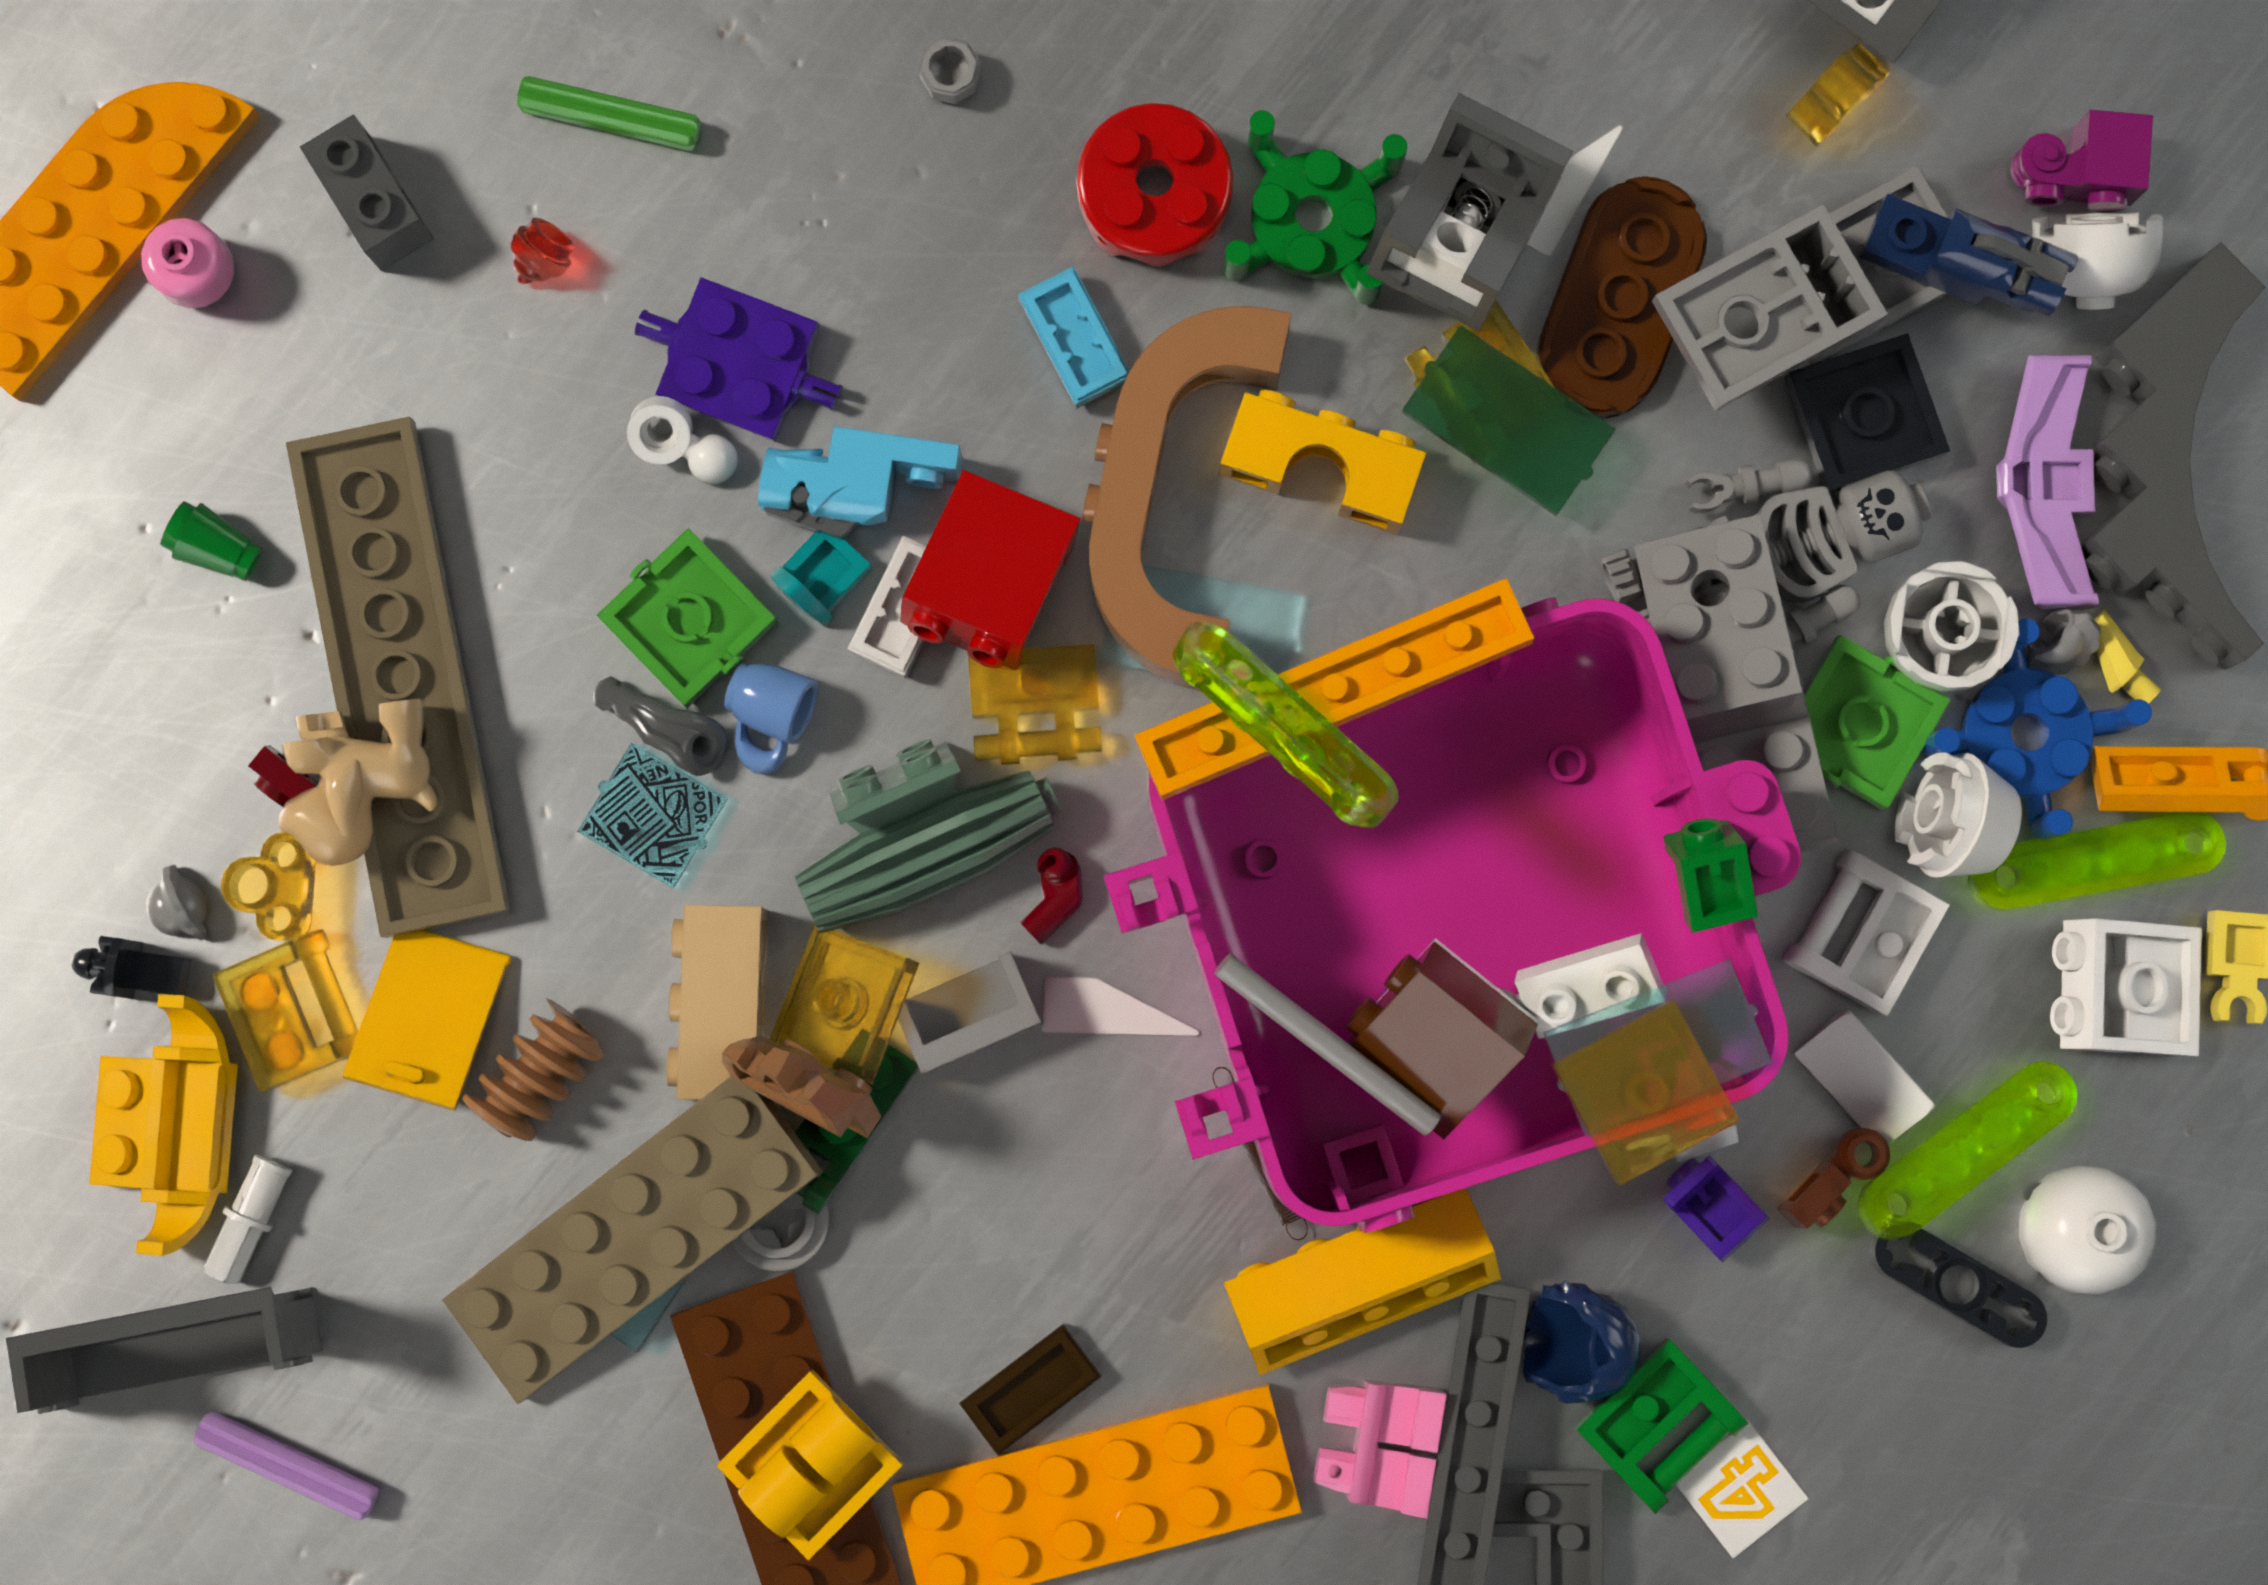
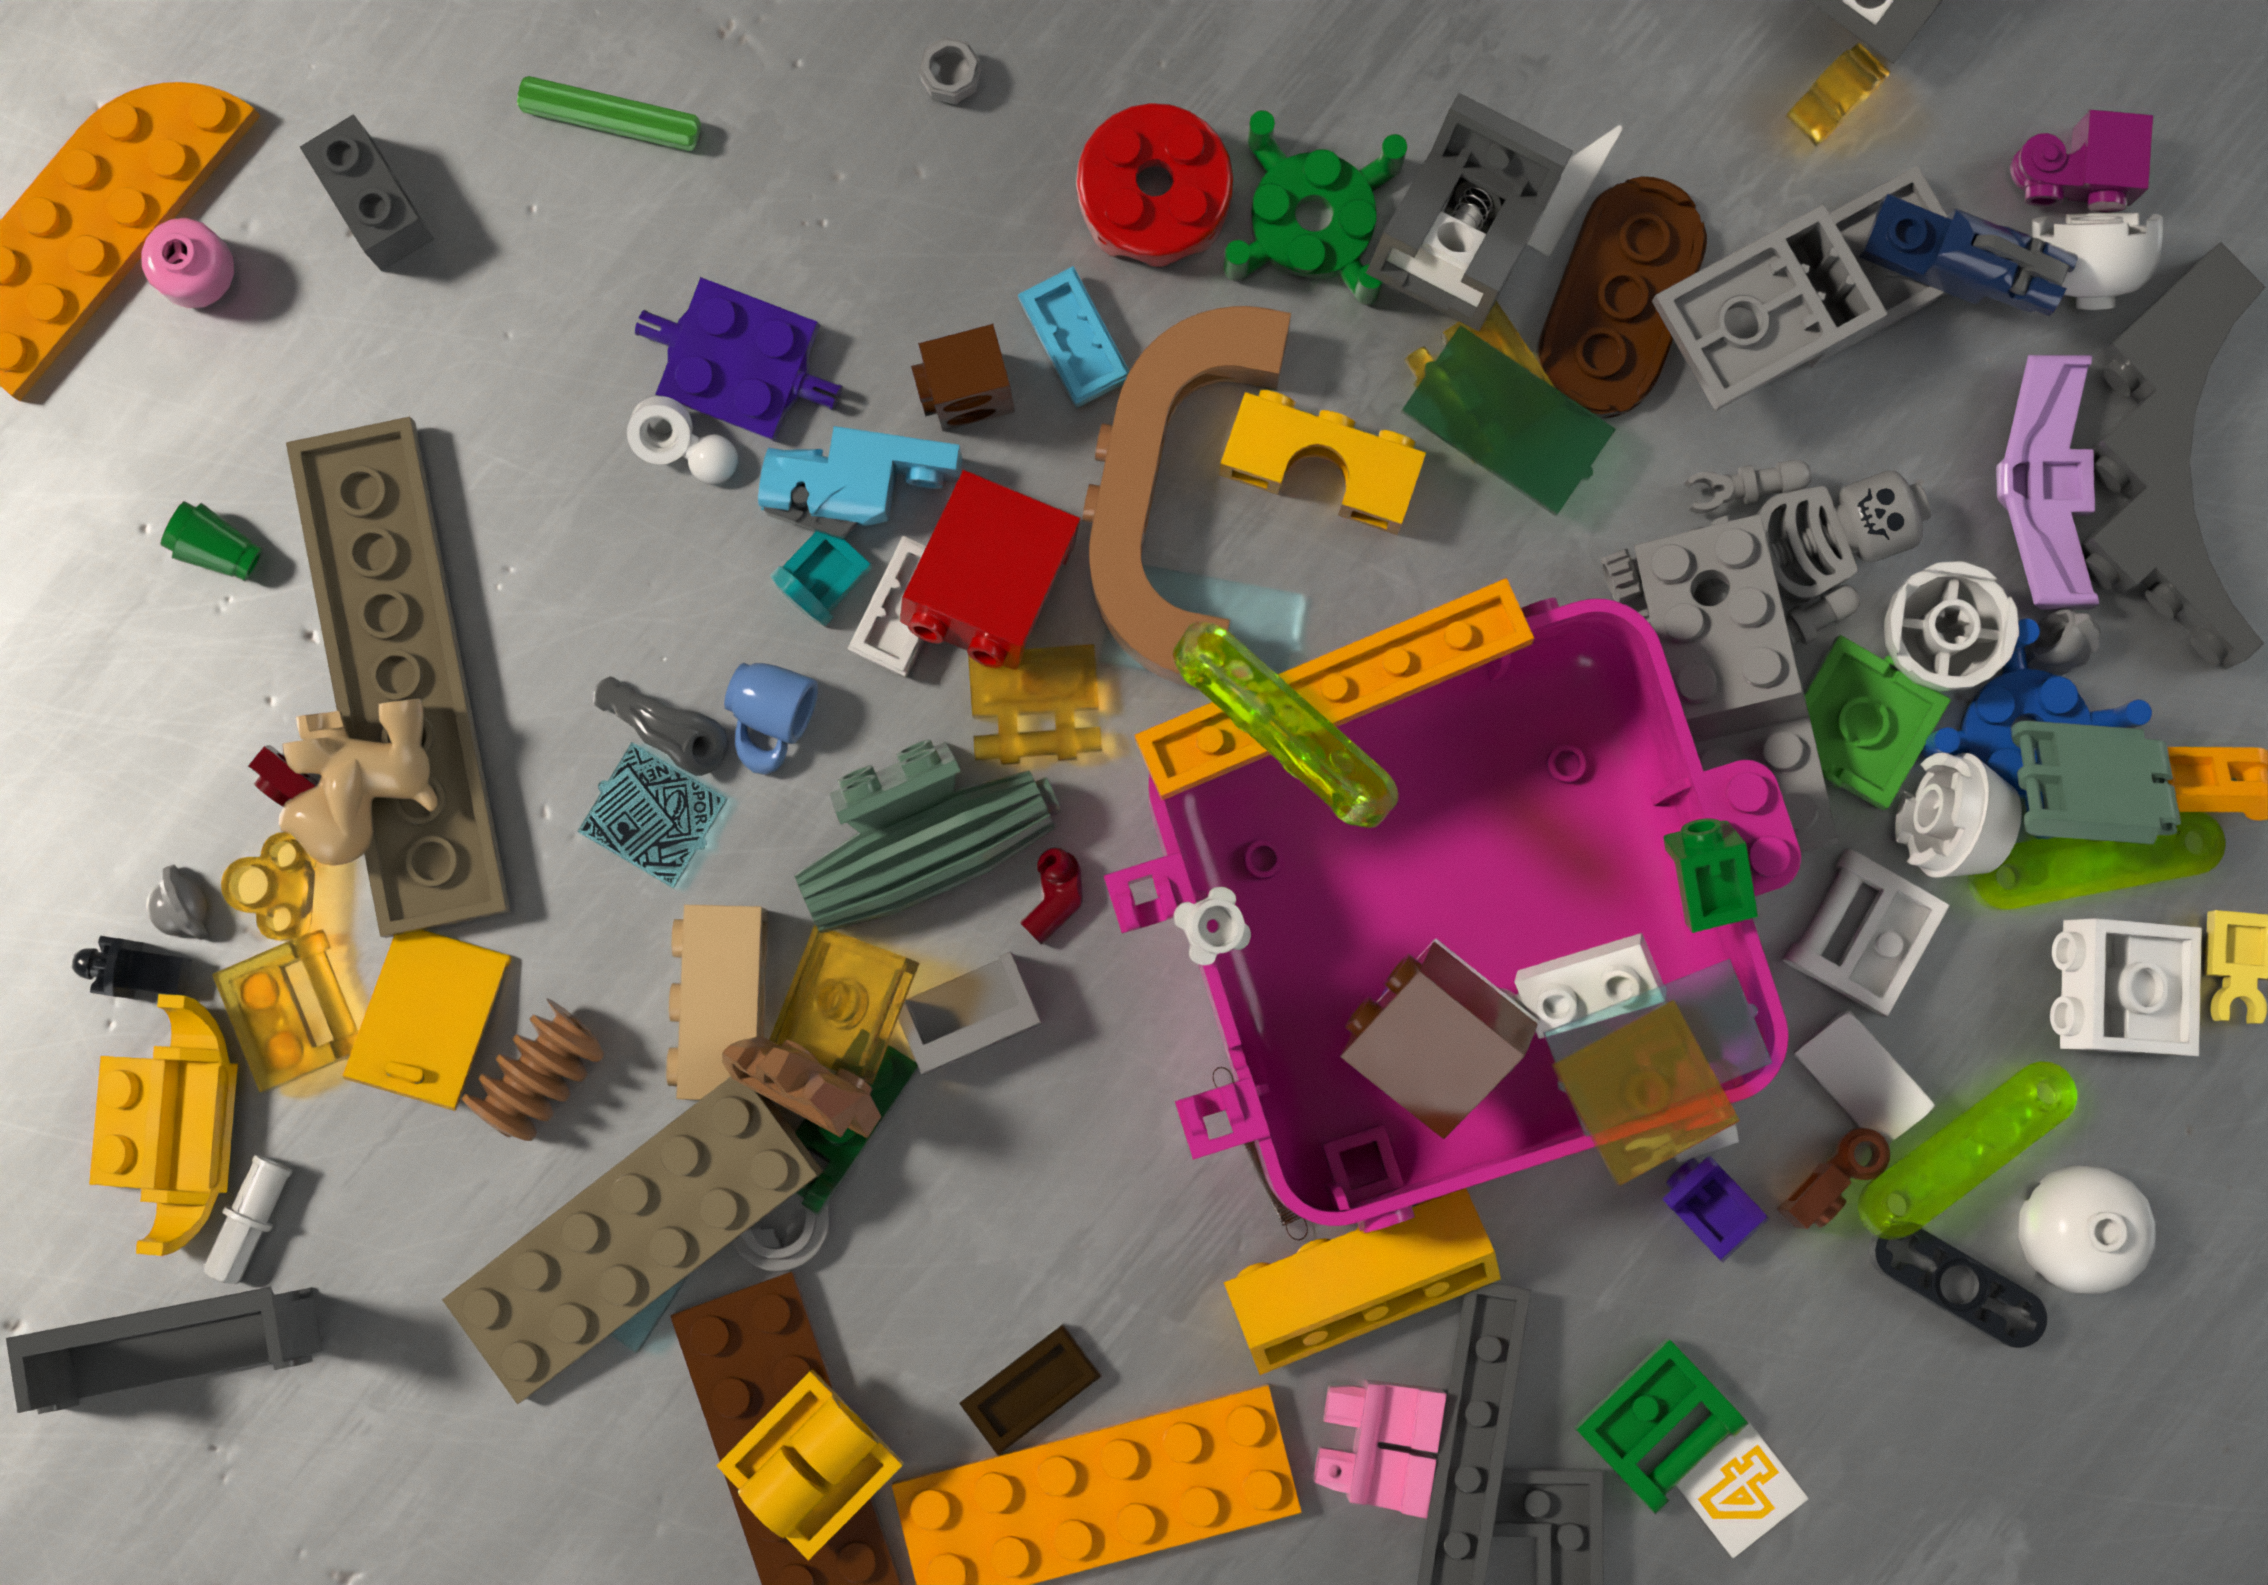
(286, 1465): lavender axle -> none
(540, 251): clear red plate -> none
(687, 618): bright green plate -> none
(963, 378): none -> reddish brown brick
(1099, 1008): white sticker -> none
(1231, 930): none -> white plate
(1327, 1044): light grey bar -> none
(1579, 1343): dark blue hair -> none
(1867, 413): black plate -> none
(2095, 782): none -> sand green plate
(2122, 661): light yellow bar -> none

